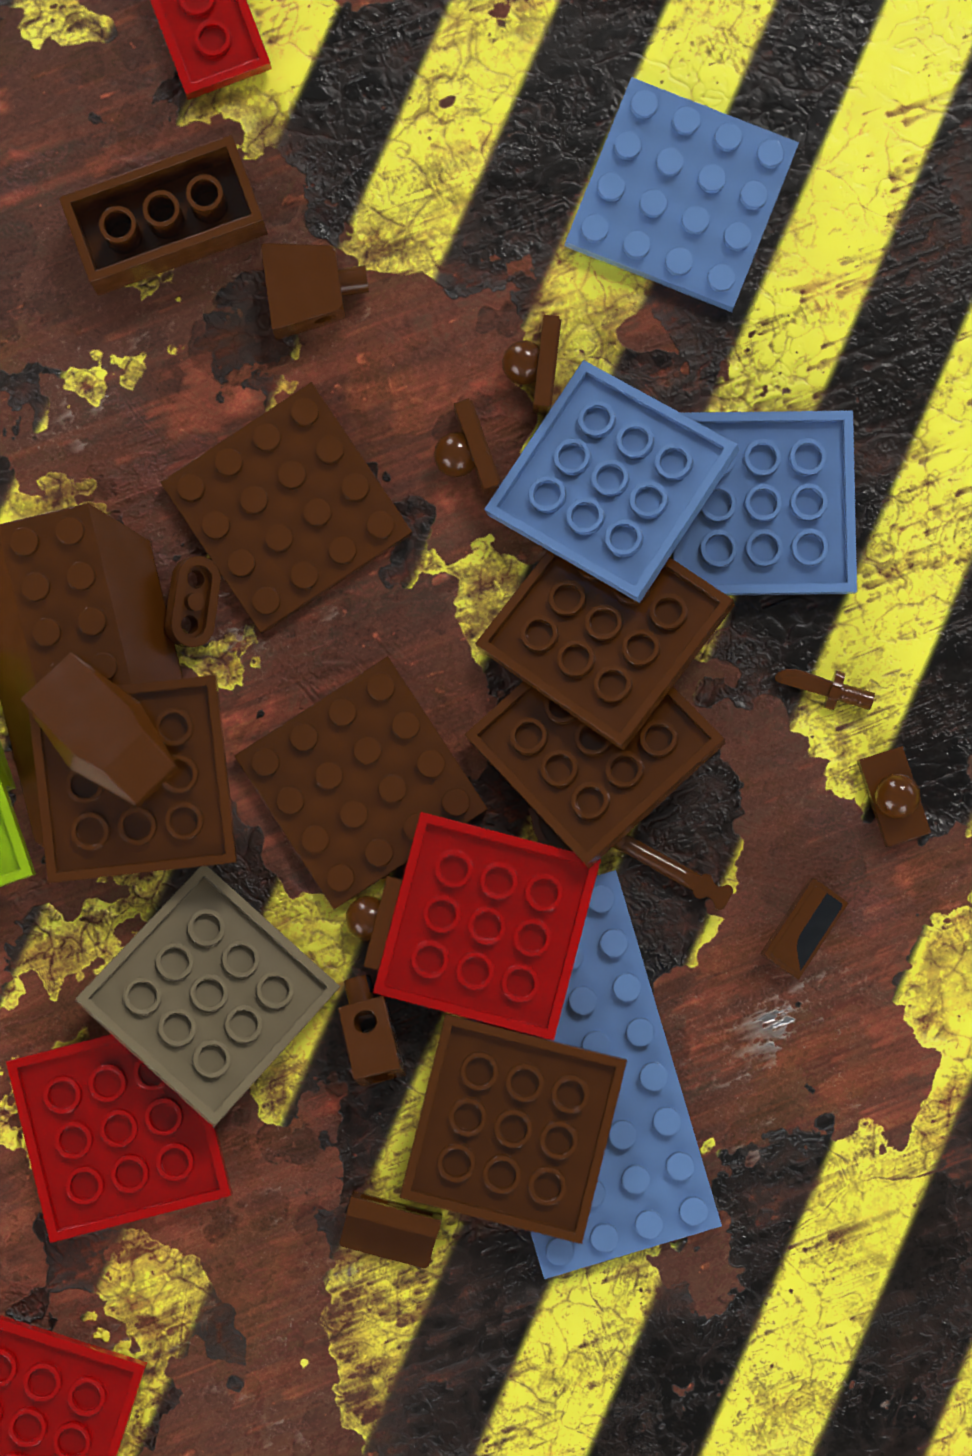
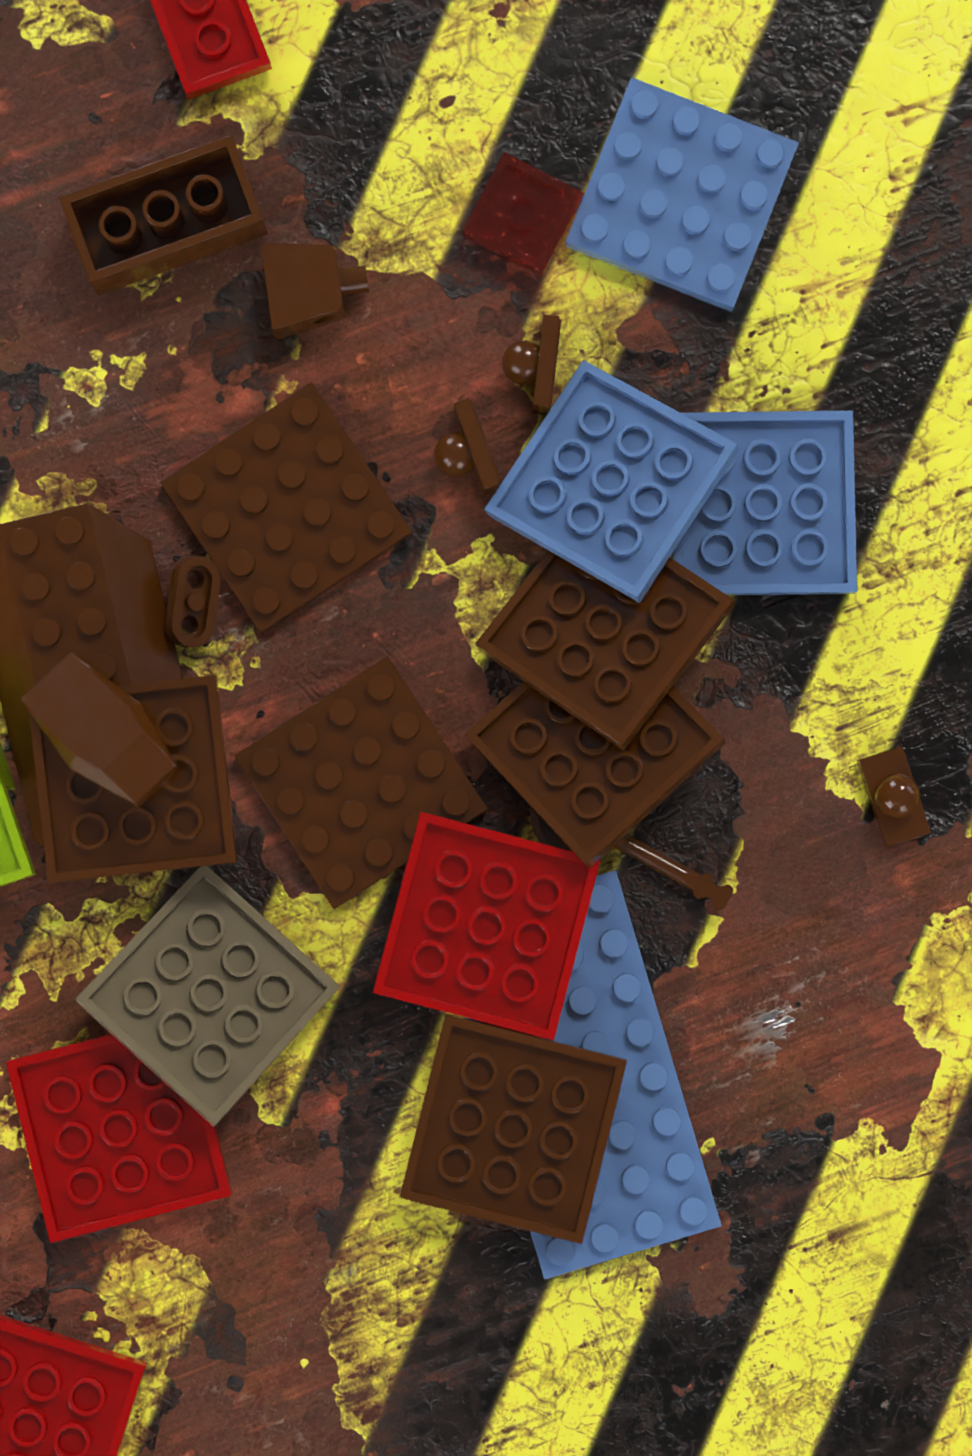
(371, 919): reddish brown tile -> none
(373, 1054): reddish brown torso -> none
(390, 1229): reddish brown panel -> none
(523, 214): none -> clear red plate
(804, 928): reddish brown slope -> none
(833, 689): reddish brown piece -> none

